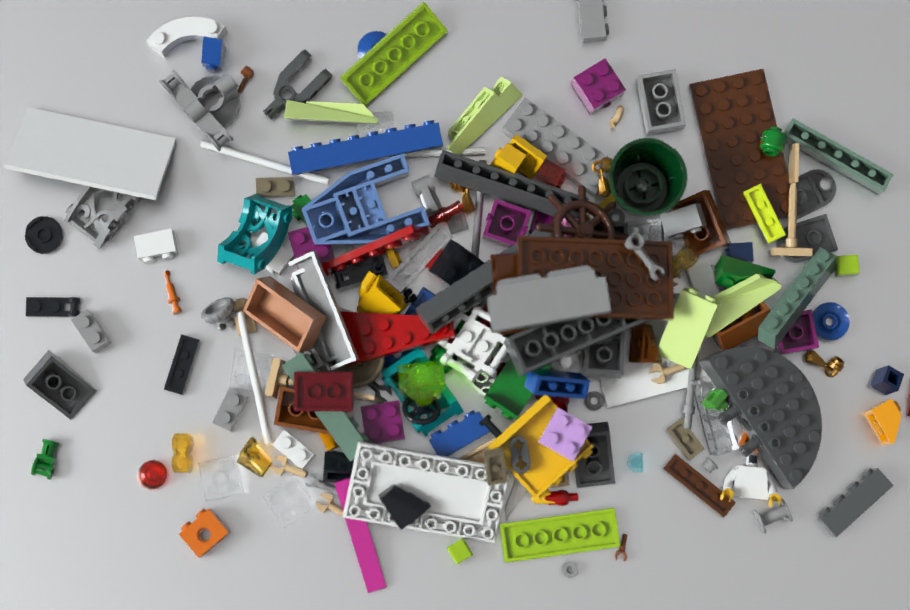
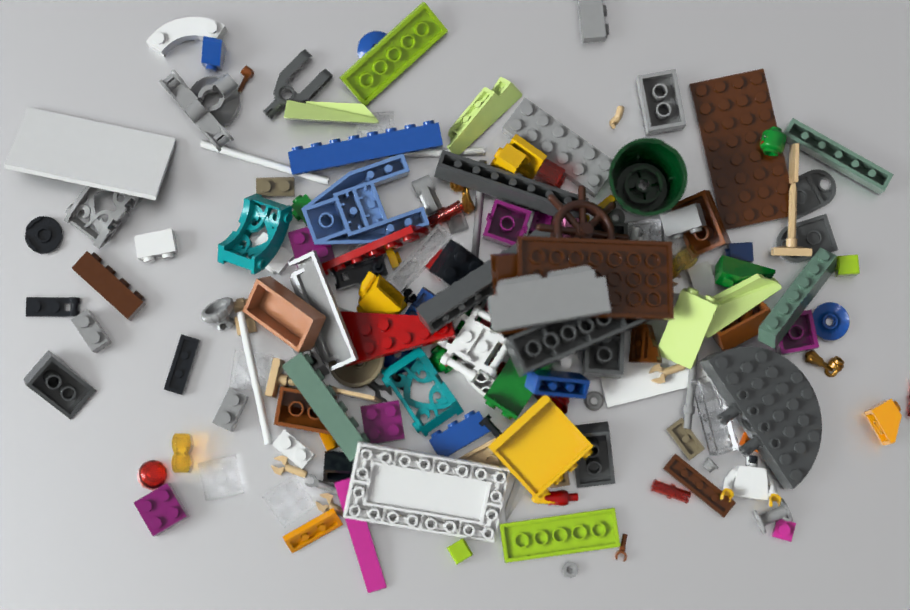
(45, 460): green connector -> none
(108, 285): none -> reddish brown brick
(161, 509): none -> magenta brick
(173, 299): orange piece -> none
(192, 532): orange brick -> none
(254, 458): clear yellow slope -> none
(312, 530): none -> light orange plate
(323, 391): dark red tile -> none
(403, 505): black slope -> none
(422, 384): clear neon green piece -> none
(495, 466): dark tan plate -> none
(515, 456): dark grey beam -> none
(565, 434): lavender brick -> none
(598, 86): magenta brick -> none
(604, 187): pearl gold piece -> none
(635, 462): clear light blue brick -> none
(638, 241): light grey brick -> none
(670, 491): none -> clear red pin
(715, 400): bright green tile -> none
(764, 213): neon yellow tile -> none
(783, 530): none -> dark pink plate
(855, 502): dark grey brick -> none
(887, 380): dark blue brick -> none

